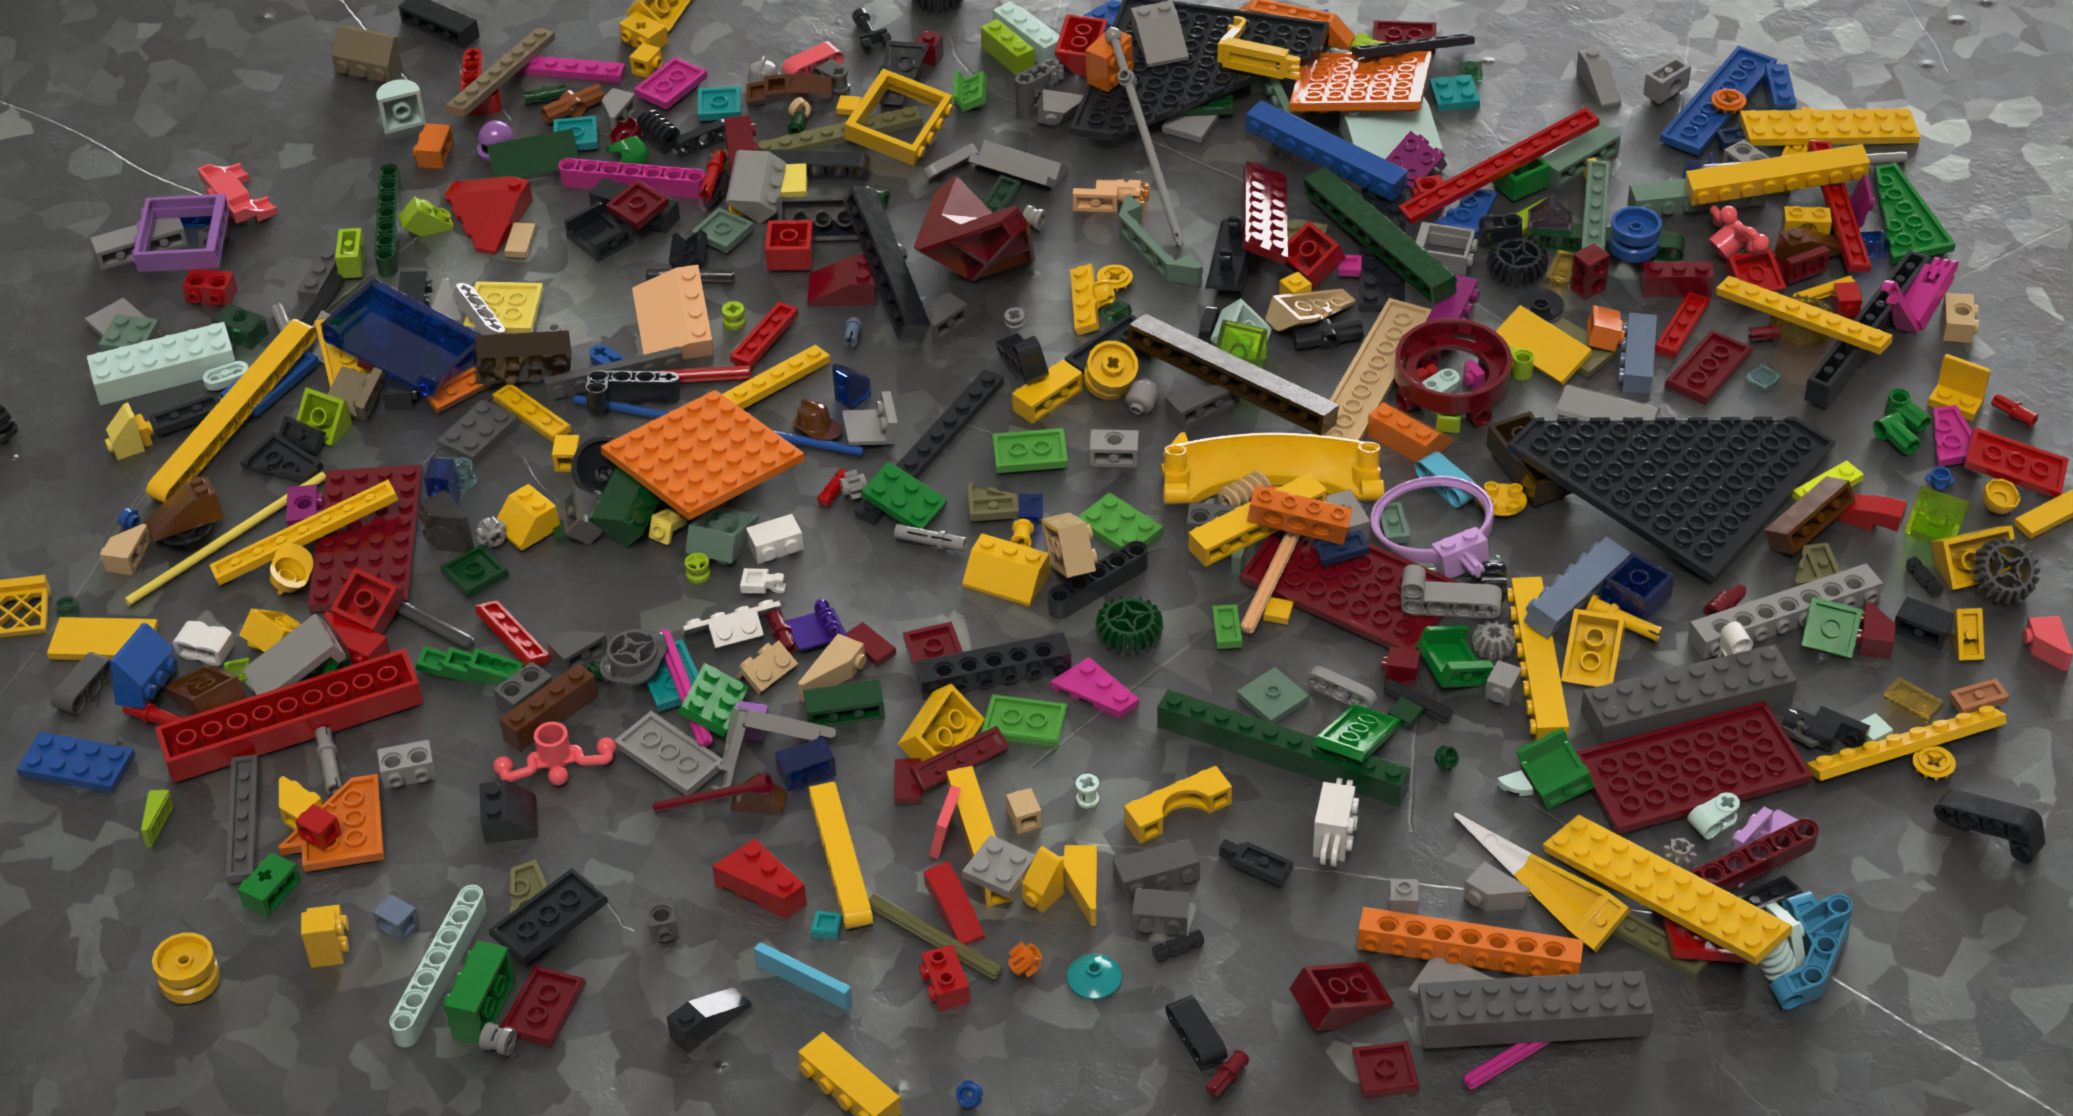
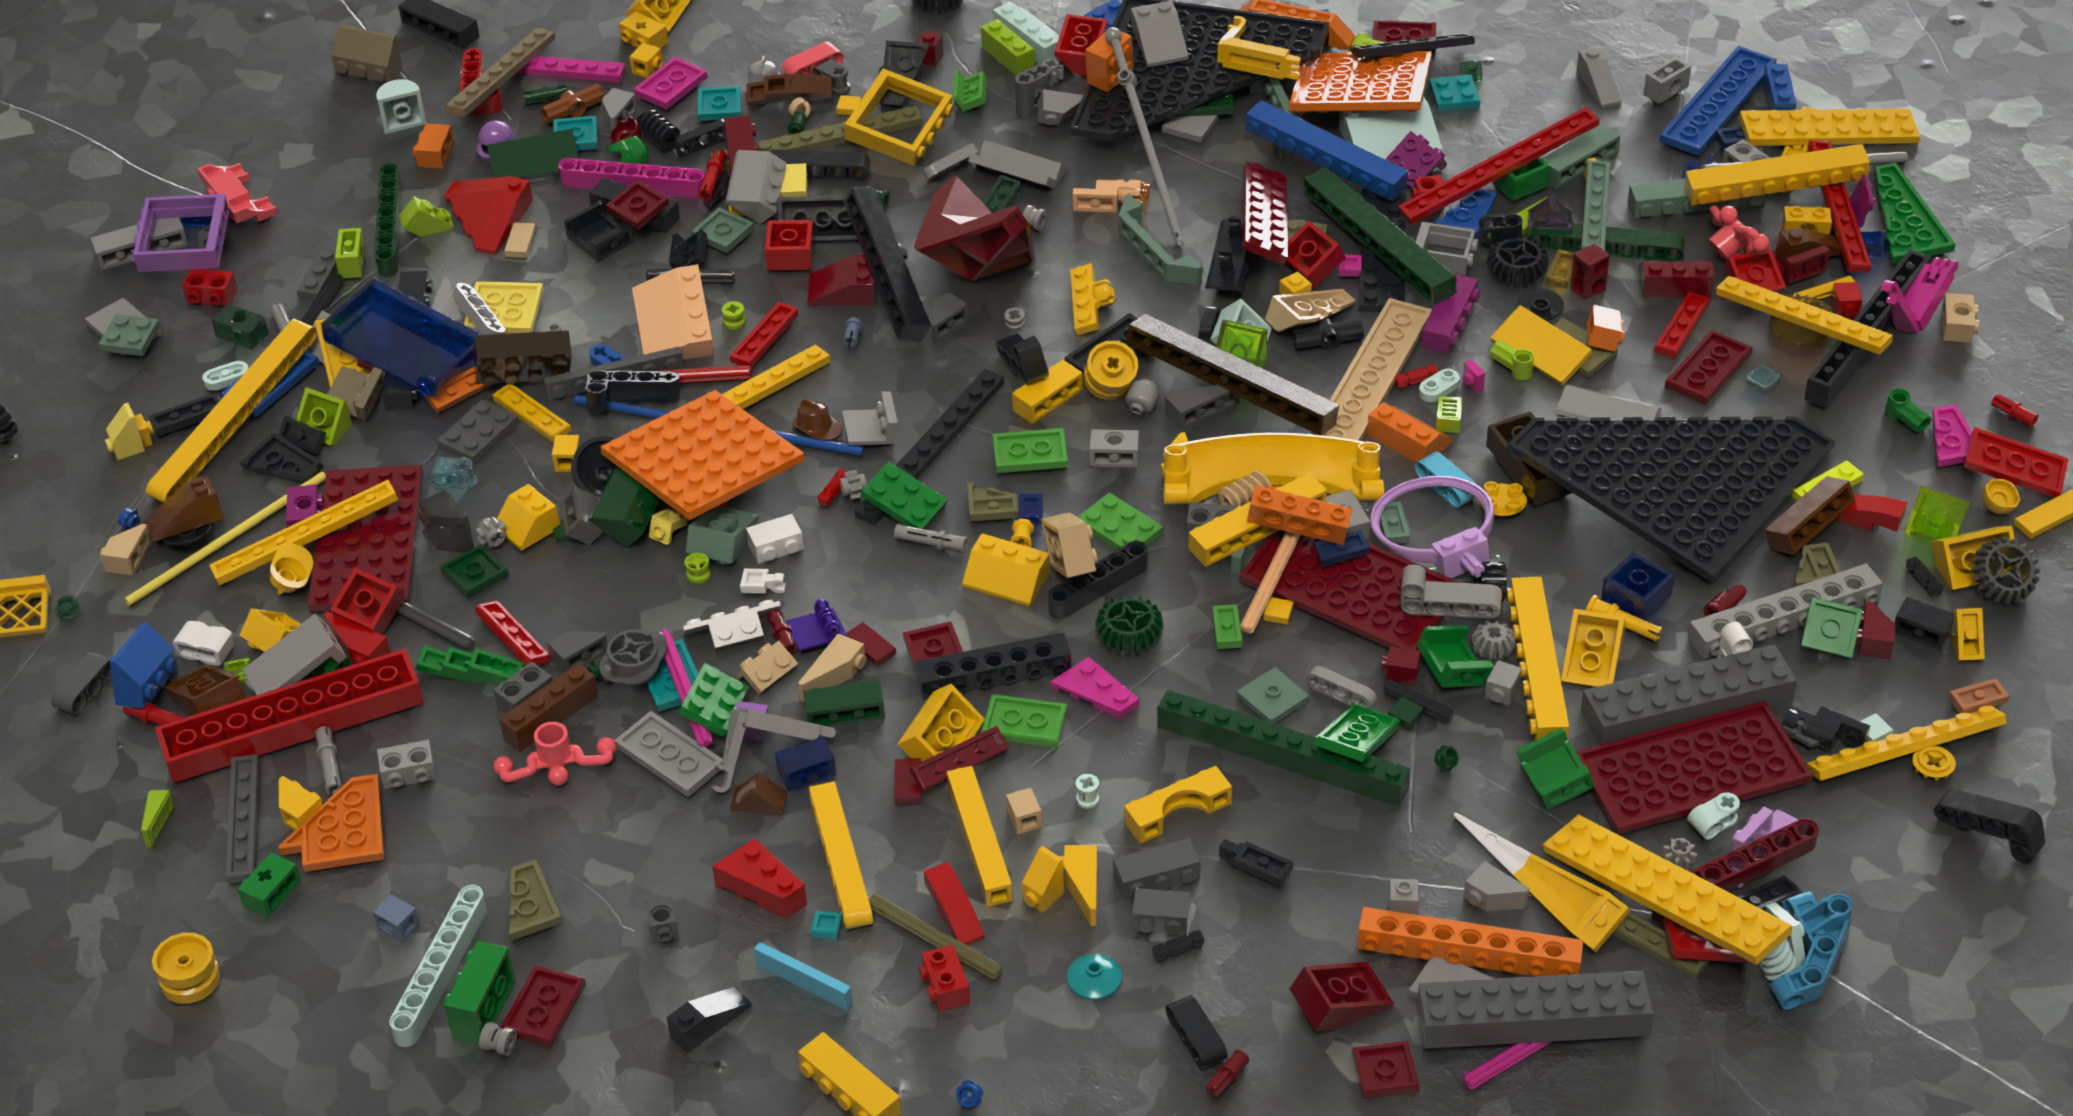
(76, 762): blue plate -> none
(104, 636): yellow tile -> none
(159, 363): light aqua brick -> none
(318, 827): red brick -> none
(324, 935): yellow brick -> none
(442, 476): clear blue brick -> none
(507, 812): black slope -> none
(548, 916): black tile -> none
(760, 785): dark red piece -> none
(850, 386): clear blue slope -> none
(862, 18): black bar -> none
(944, 822): coral tile -> none
(998, 866): light grey plate -> none
(1025, 959): orange gear -> none
(1116, 272): yellow gear -> none
(1116, 310): clear green plate -> none
(1335, 822): white brick -> none
(1424, 346): dark red piece -> none
(1516, 783): light aqua tile -> none
(1574, 588): sand blue brick -> none
(1635, 234): blue wheel -> none
(1639, 353): sand blue brick -> none
(1735, 98): orange gear -> none
(1764, 333): dark red pin -> none
(1895, 430): green piece -> none
(1913, 699): clear yellow plate -> none
(1940, 478): blue plate -> none
(1960, 385): yellow bracket -> none
(2048, 641): coral slope -> none

